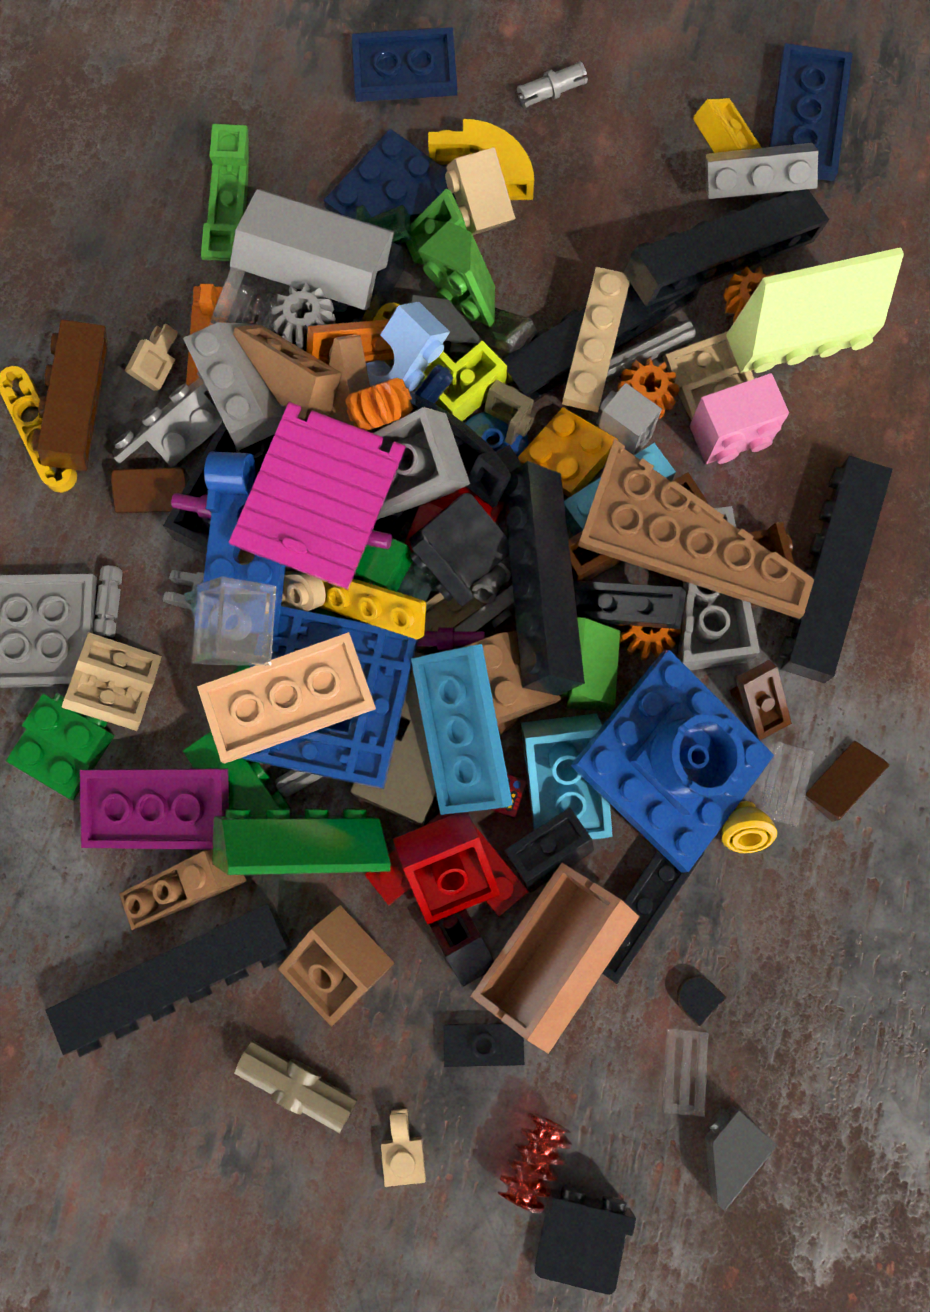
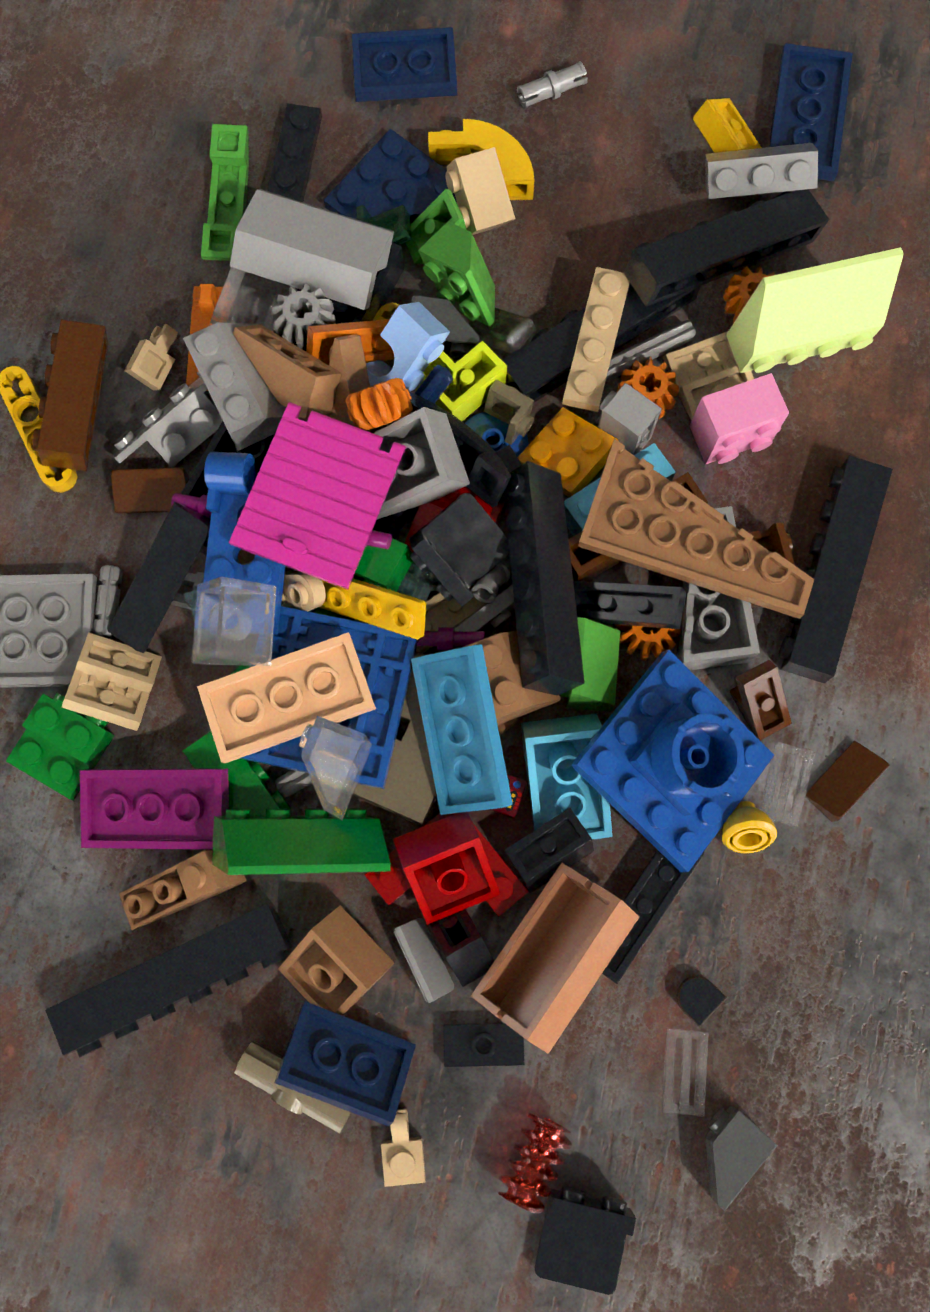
(160, 577): none -> black slope
(295, 151): none -> black plate
(334, 762): none -> clear slope
(346, 1064): none -> dark blue plate
(424, 959): none -> light grey slope

